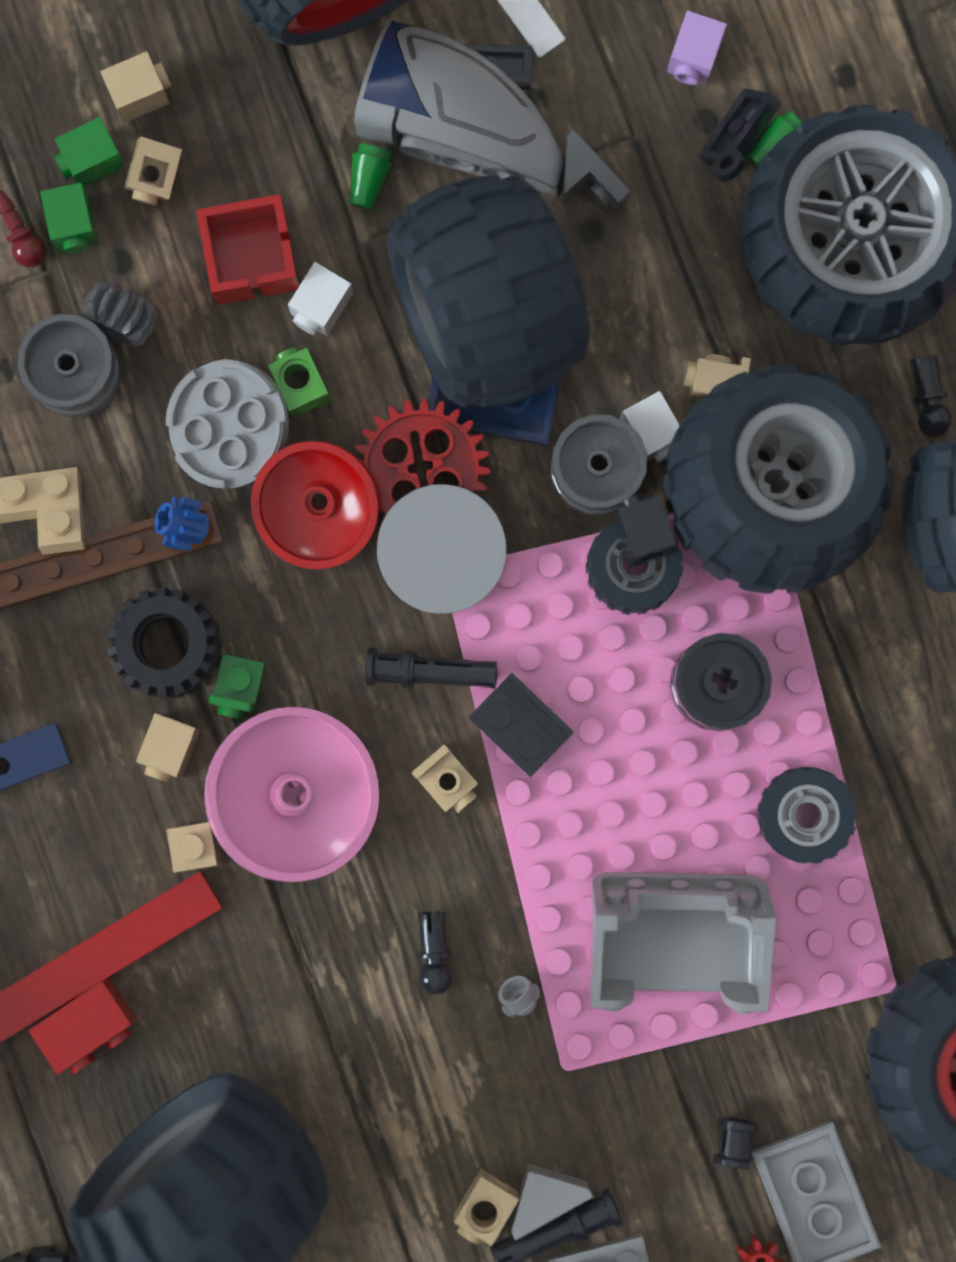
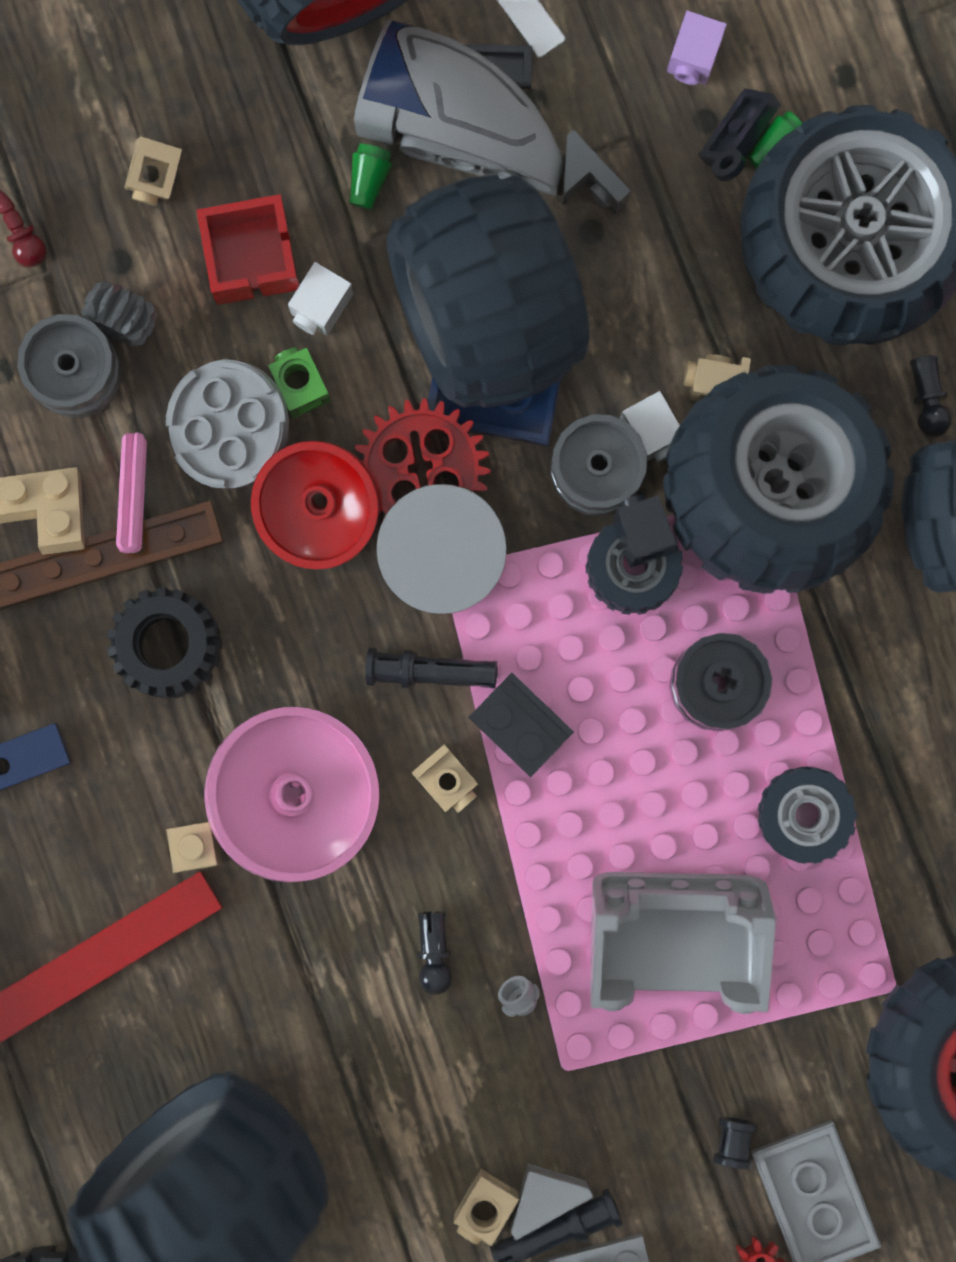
(70, 218): green brick -> none
(83, 1026): red brick -> none
(88, 153): green brick -> none
(131, 493): none -> bright pink axle
(136, 86): tan brick -> none
(167, 747): tan brick -> none
(181, 523): blue gear -> none
(237, 686): green bracket -> none

